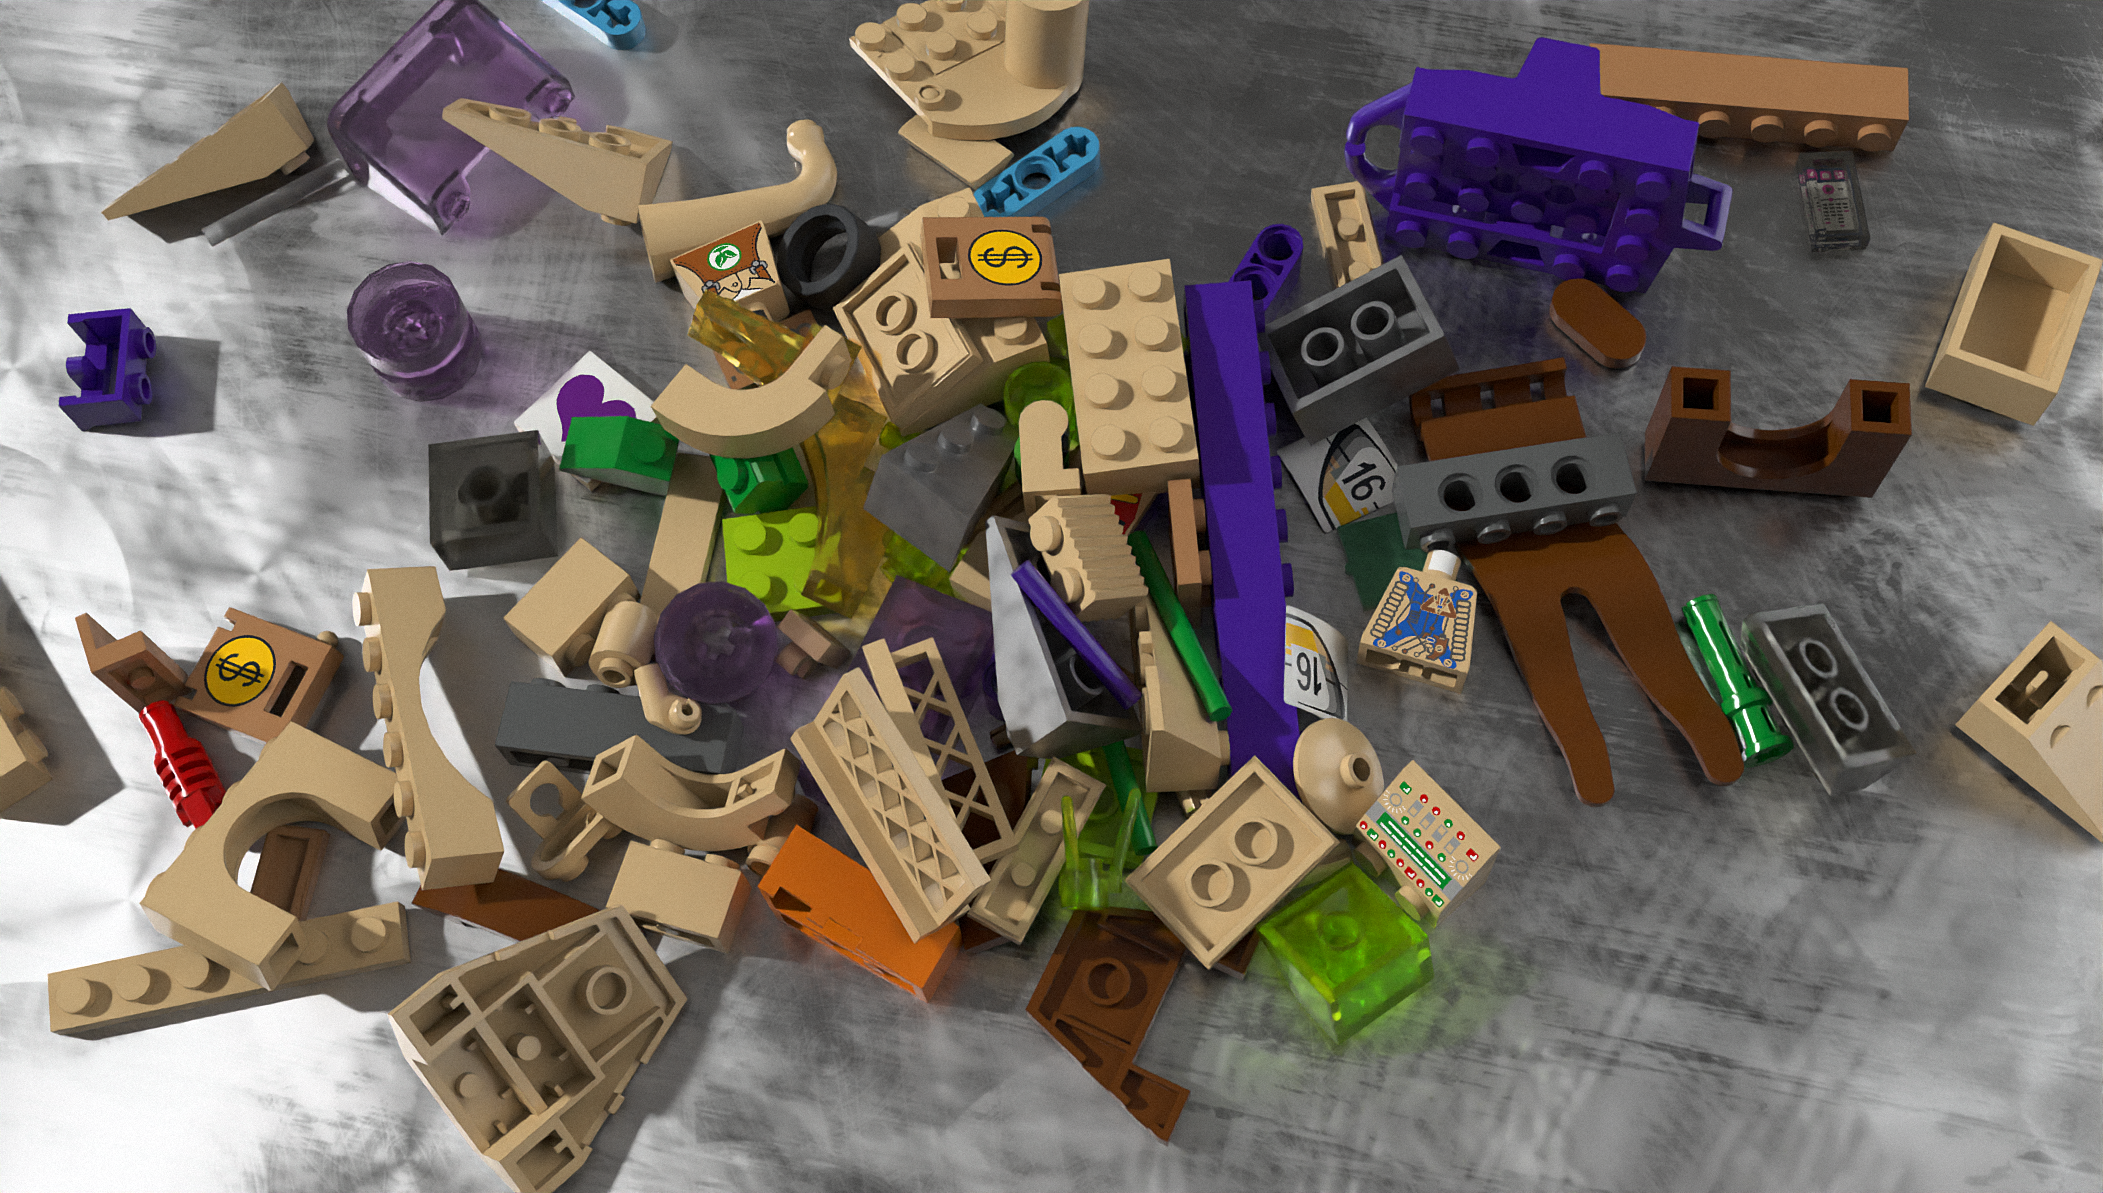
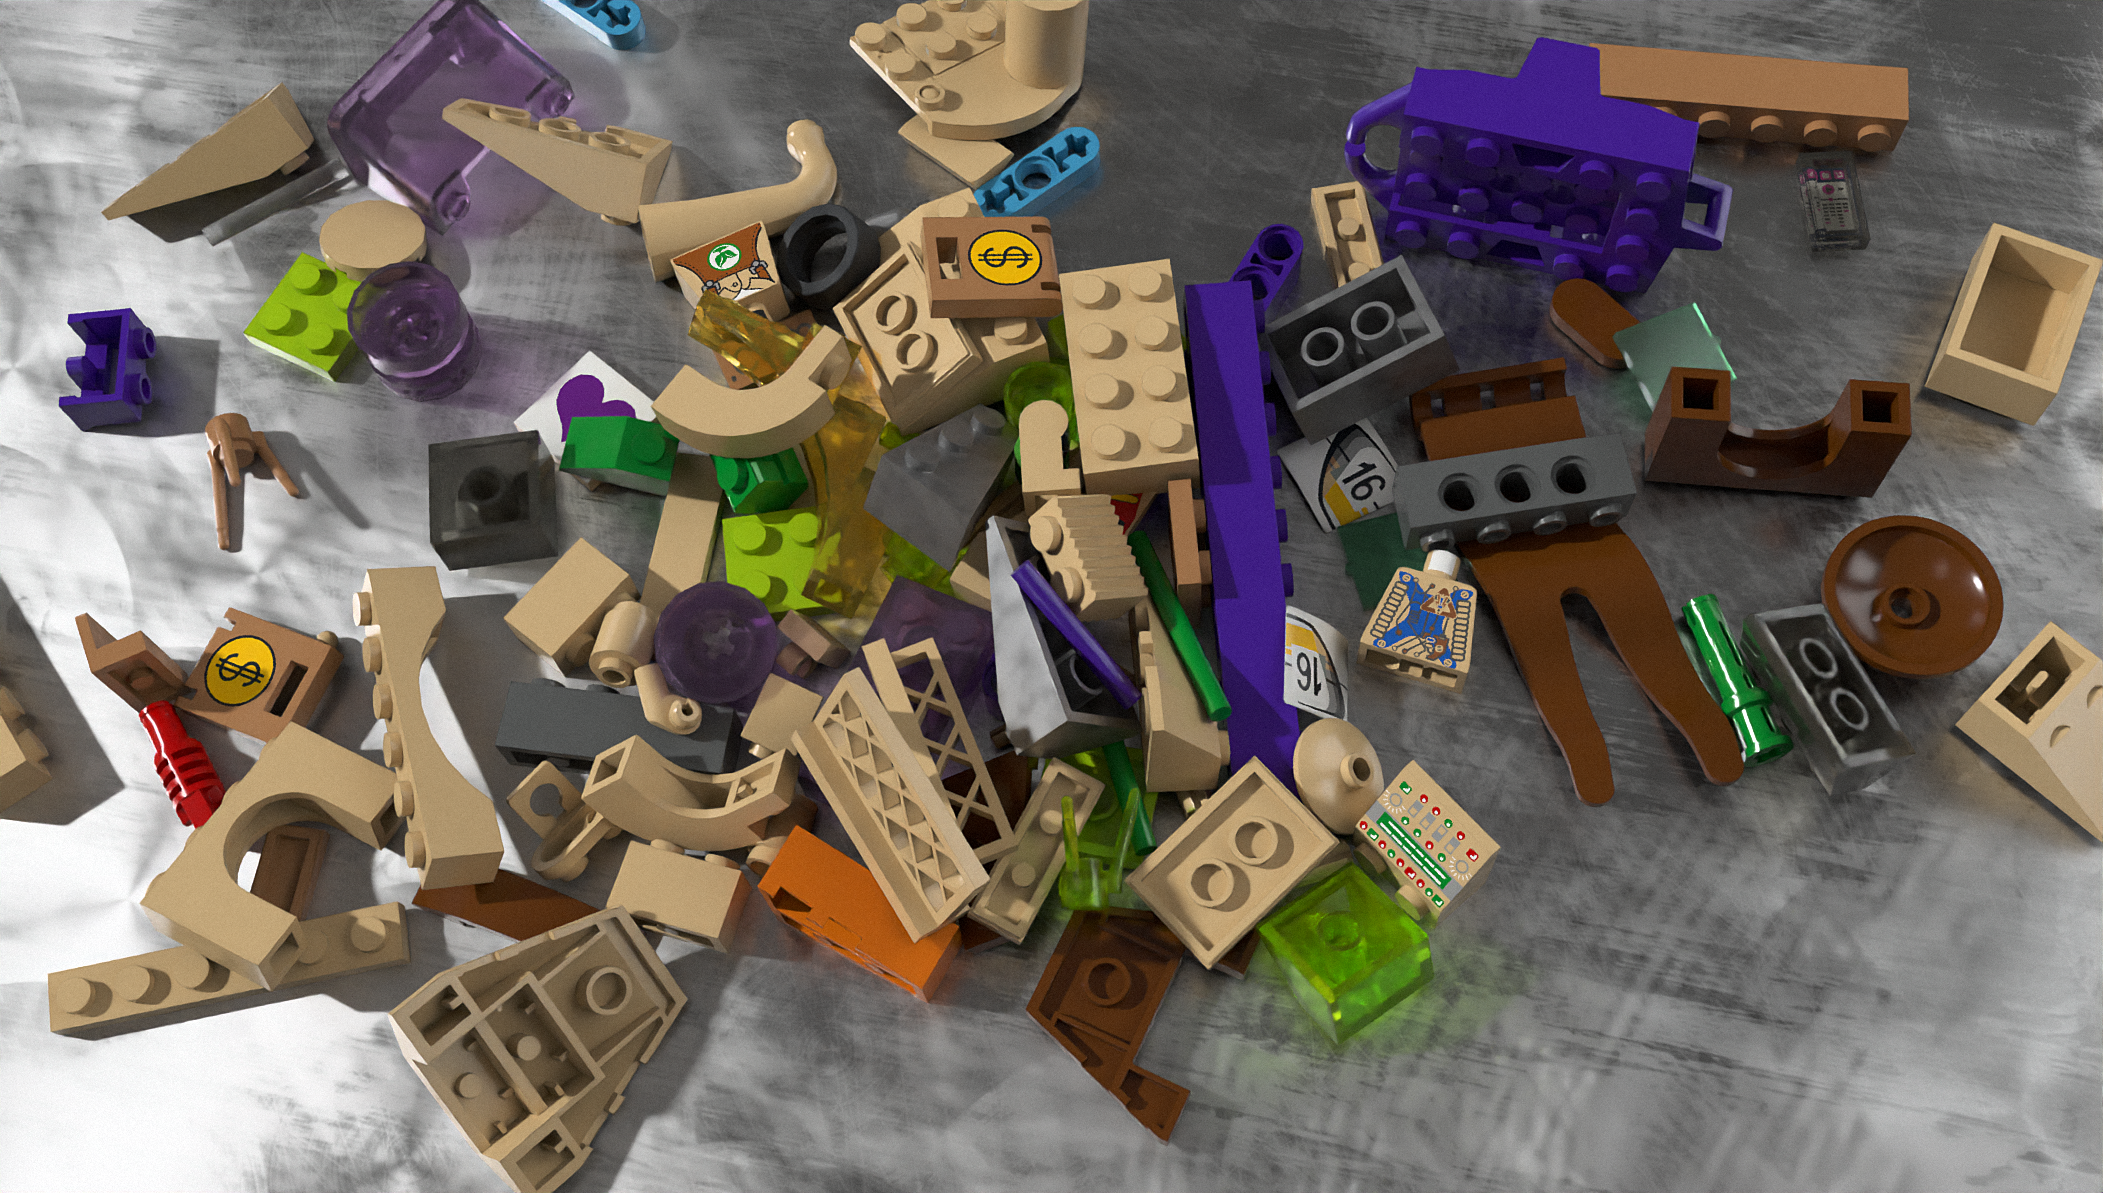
(233, 448): none -> medium nougat plant
(308, 318): none -> lime plate
(371, 236): none -> tan tile
(777, 715): none -> tan brick
(1665, 341): none -> clear green piece
(1928, 572): none -> reddish brown dish

